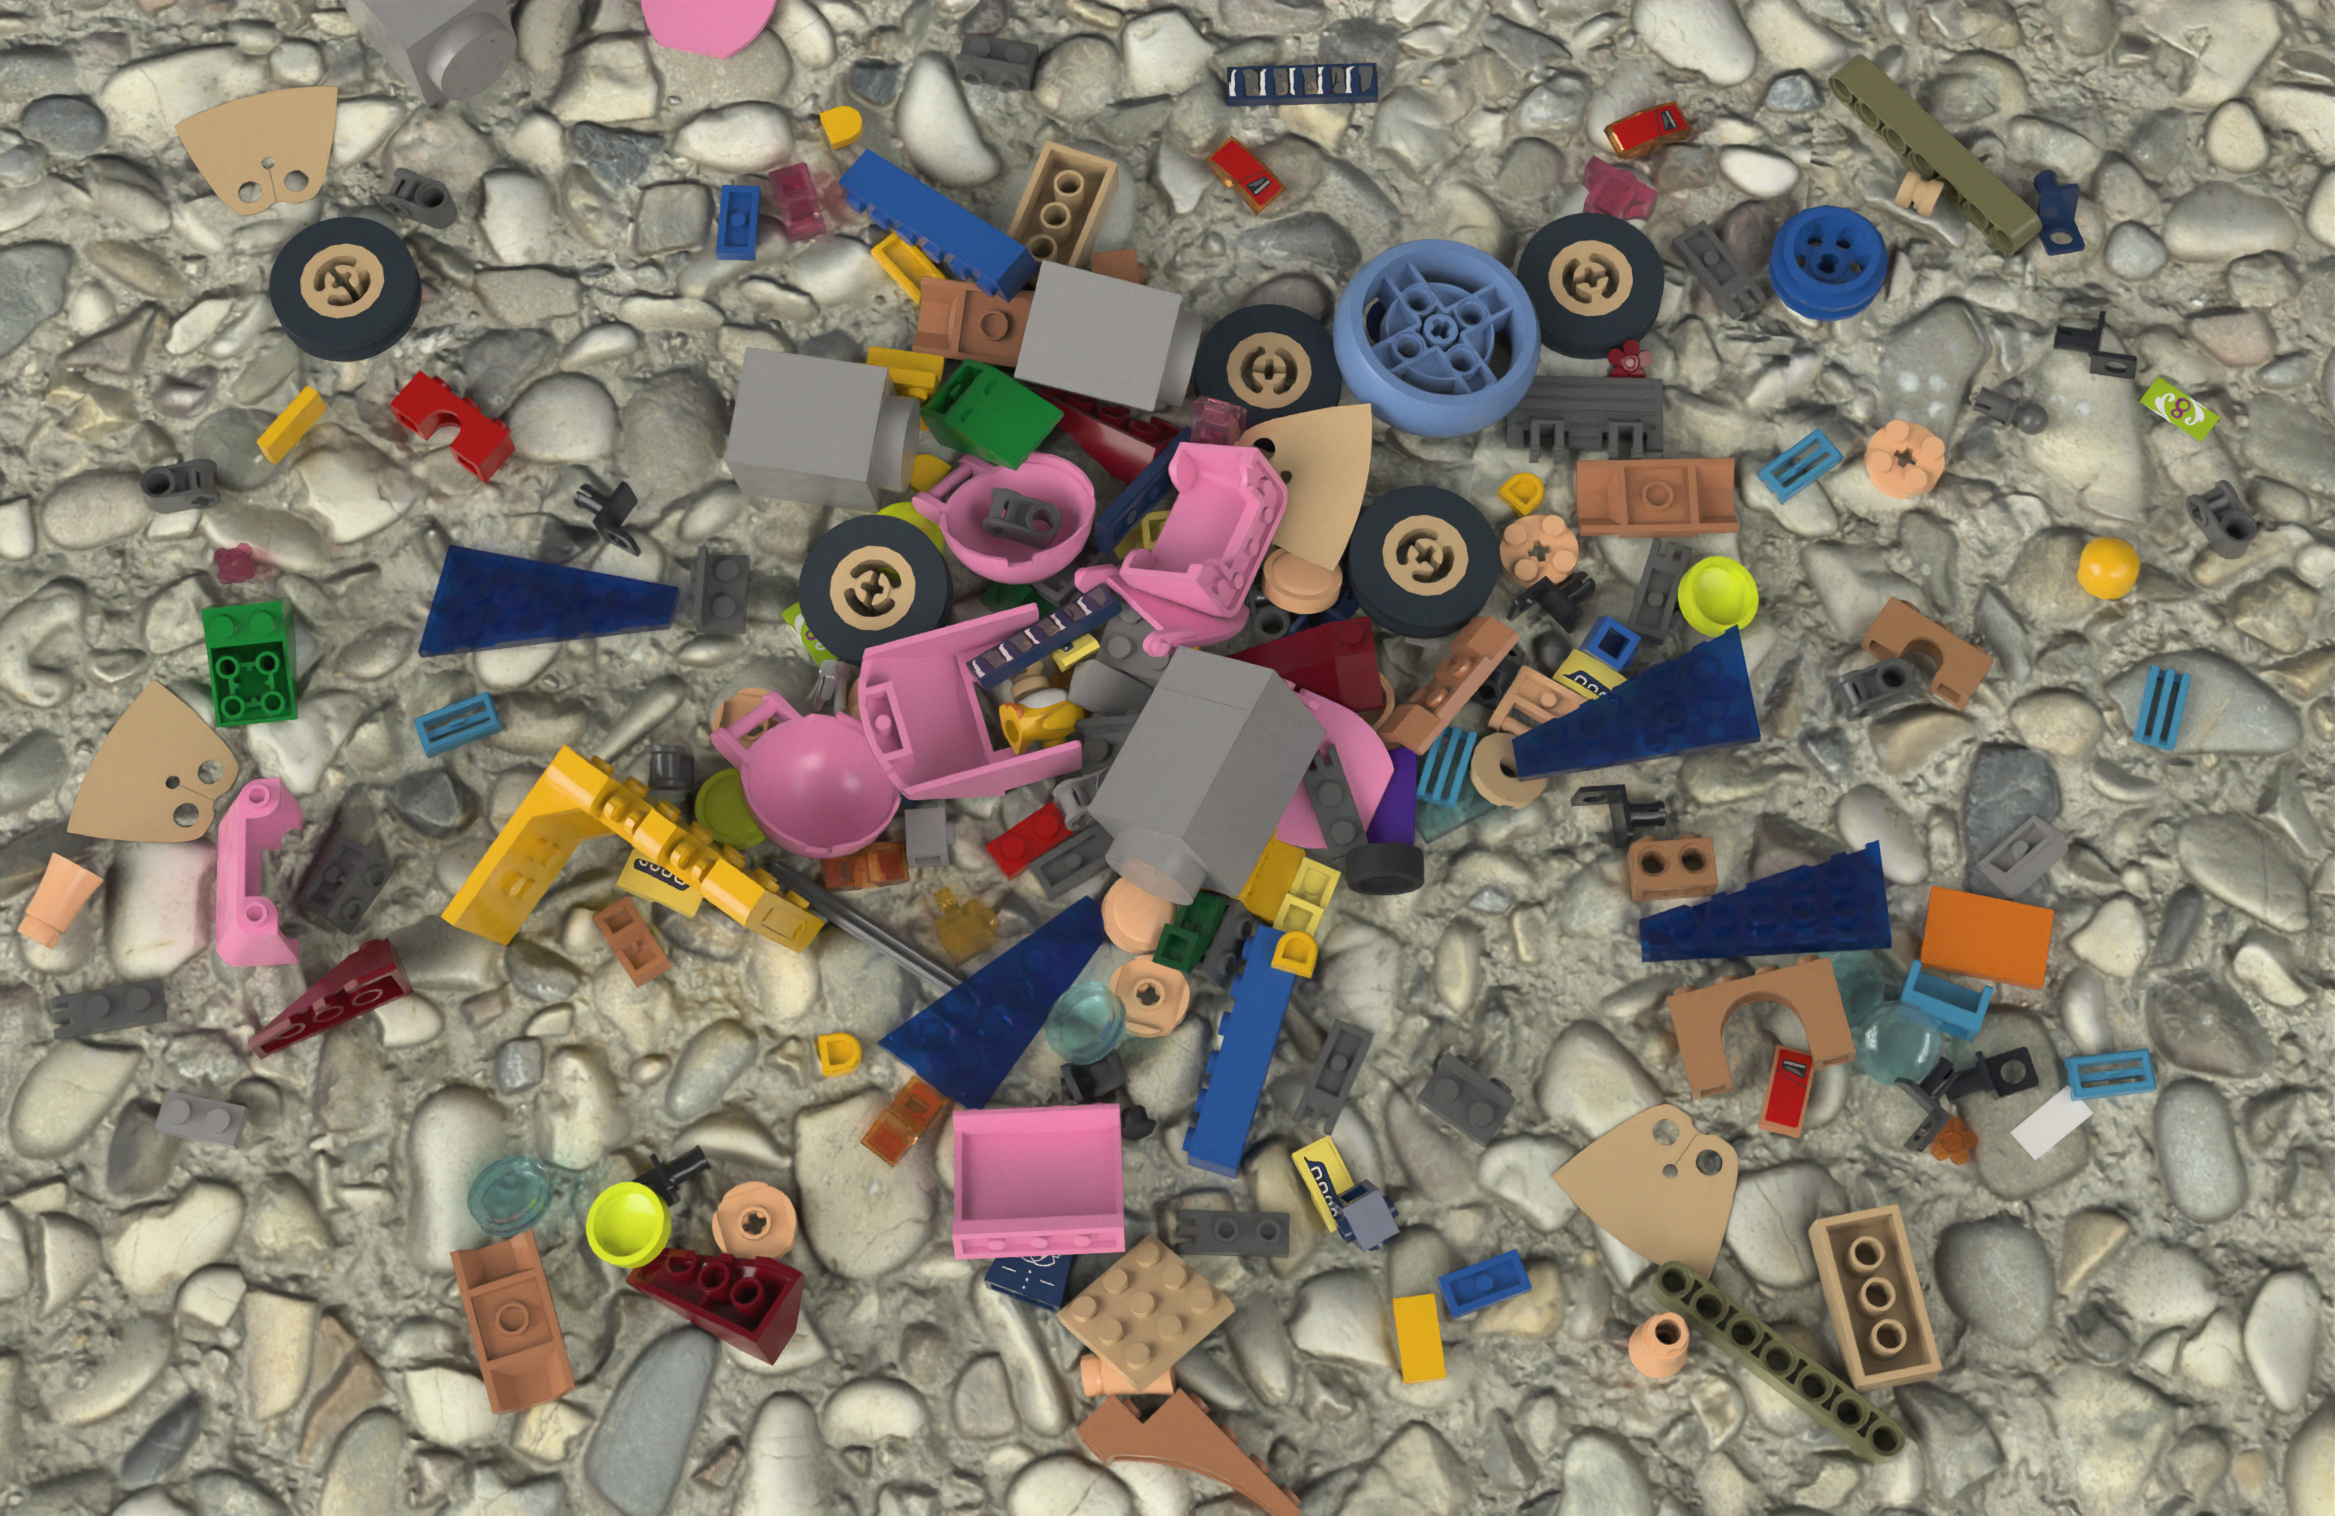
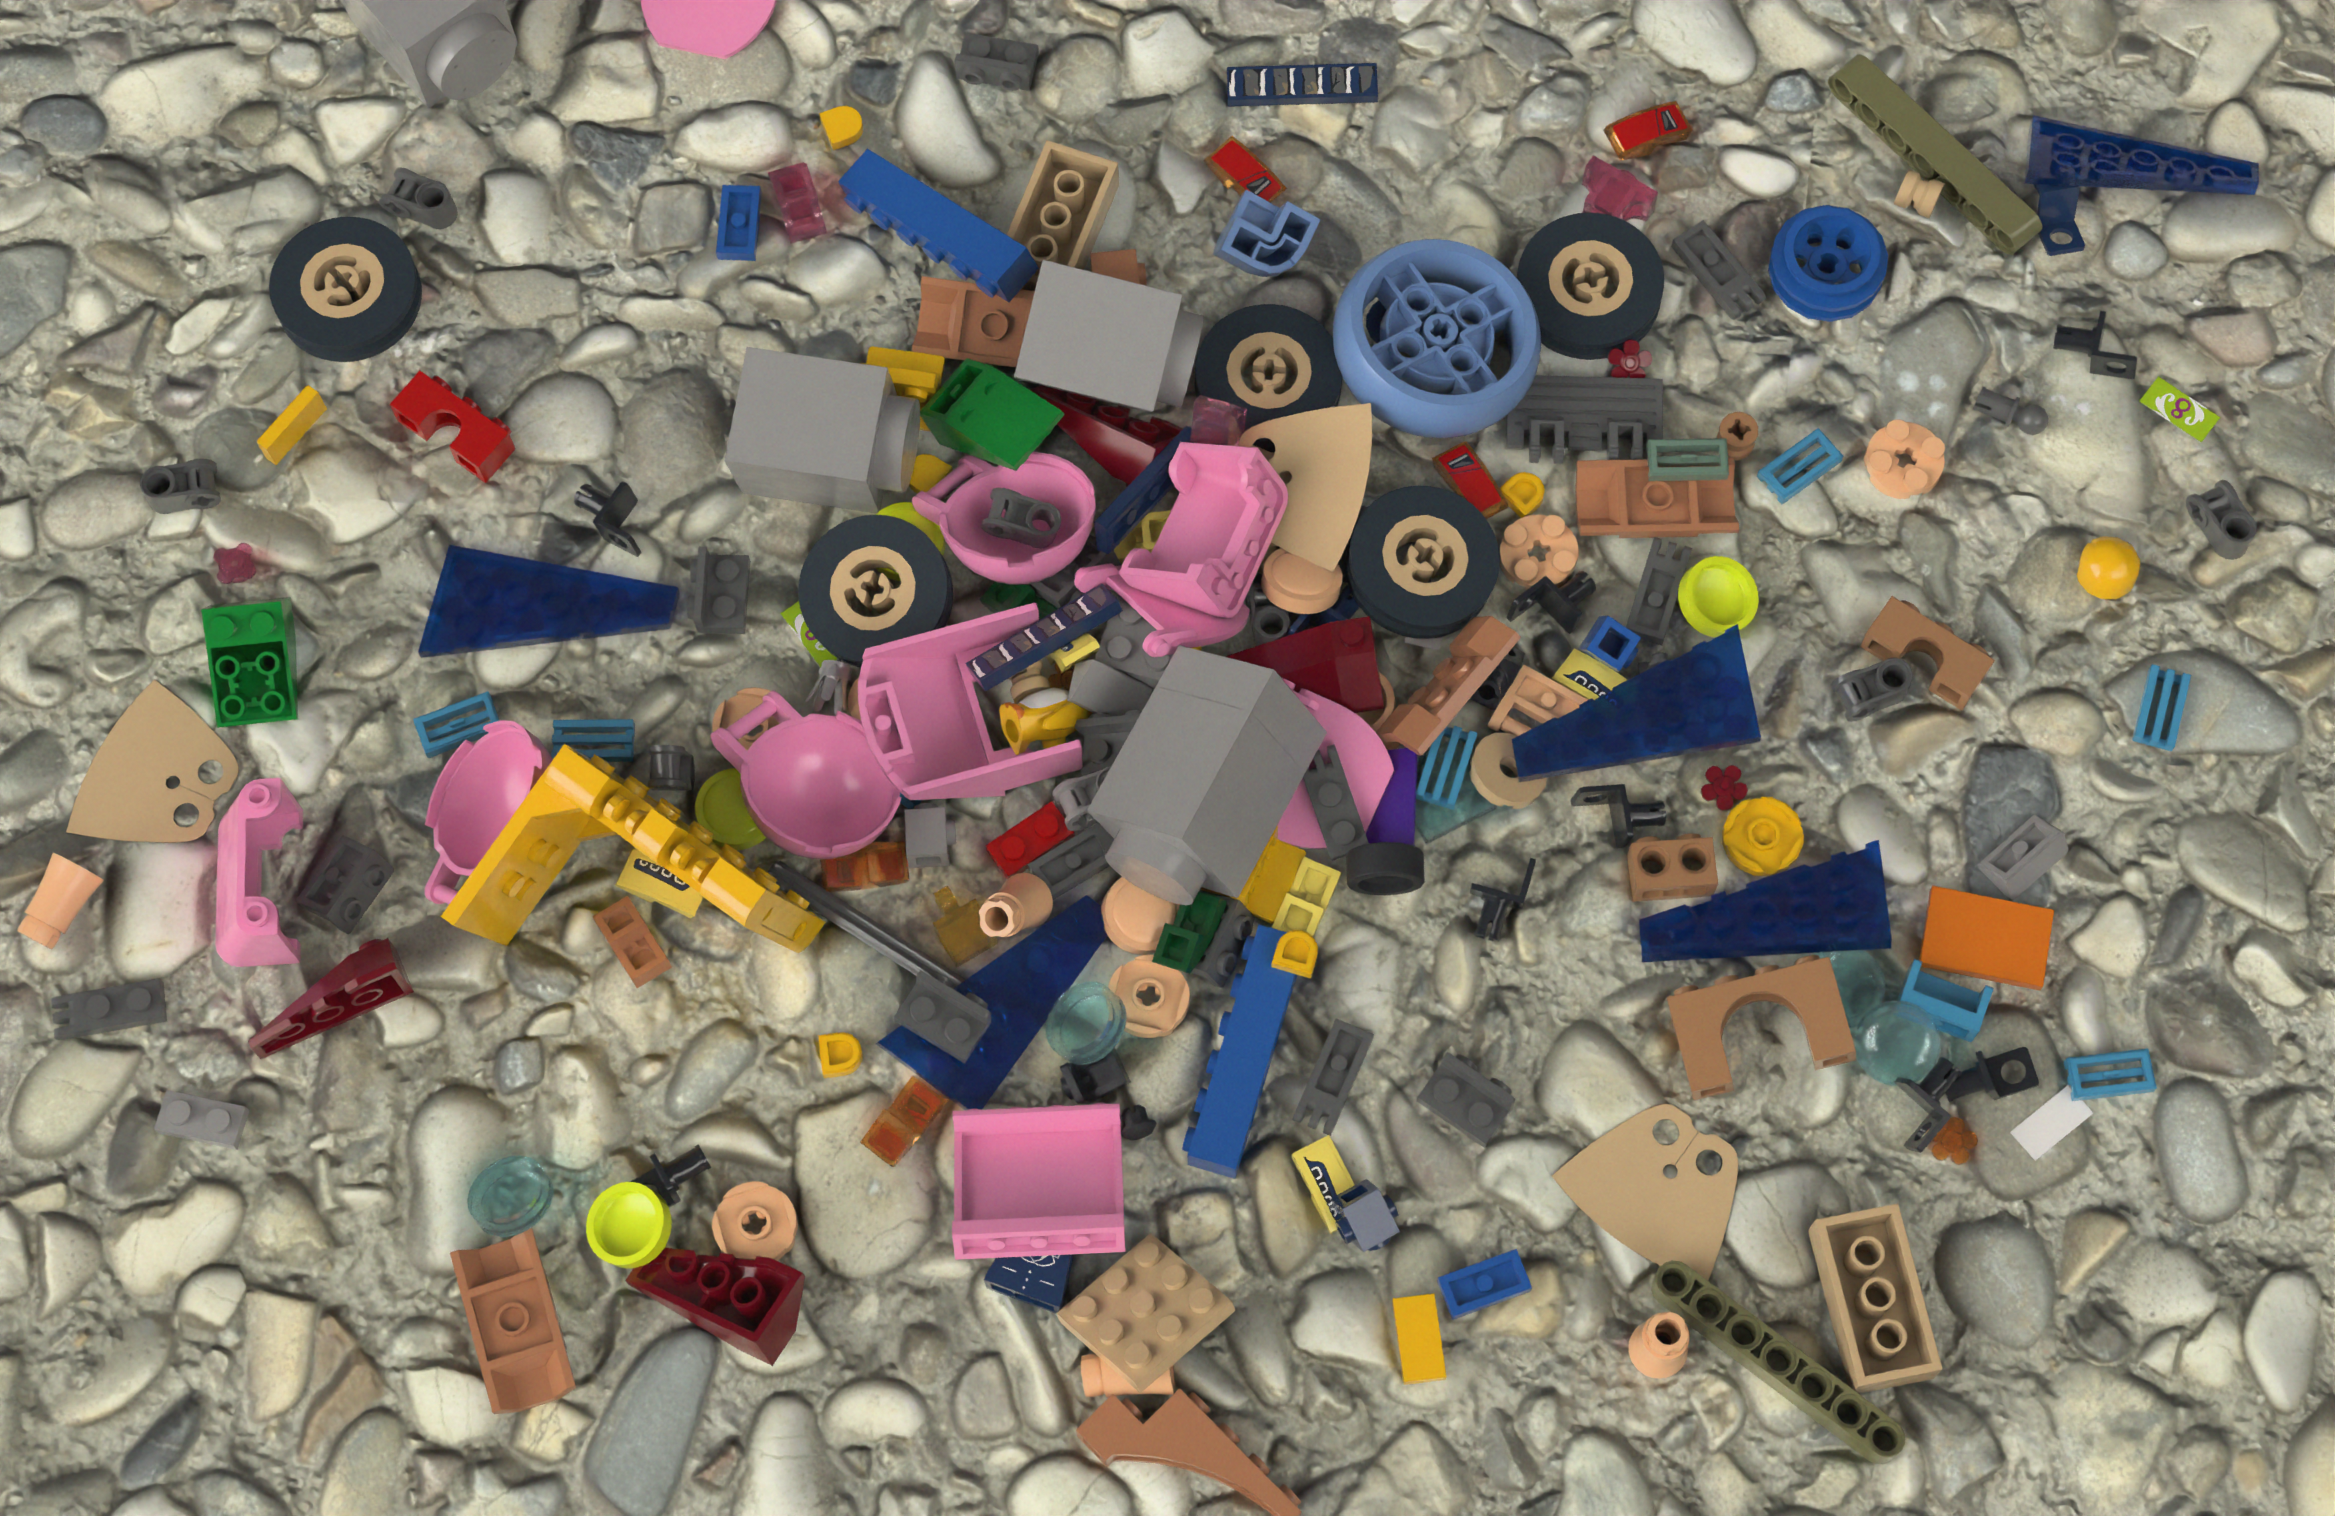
(282, 124): tan piece -> none
(478, 798): none -> bright pink windscreen
(596, 726): none -> dark azure tile
(905, 264): yellow tile -> none
(944, 1015): none -> dark grey bracket
(1018, 905): none -> light nougat plant
(1234, 1233): dark grey hinge -> none
(1265, 237): none -> medium blue brick
(1470, 479): none -> slope
(1497, 903): none -> black bracket
(1659, 464): none -> sand green tile
(1723, 786): none -> dark red plant
(1738, 446): none -> medium nougat wheel
(1762, 836): none -> yellow tile
(1787, 1091): slope -> none
(2099, 158): none -> clear blue wing

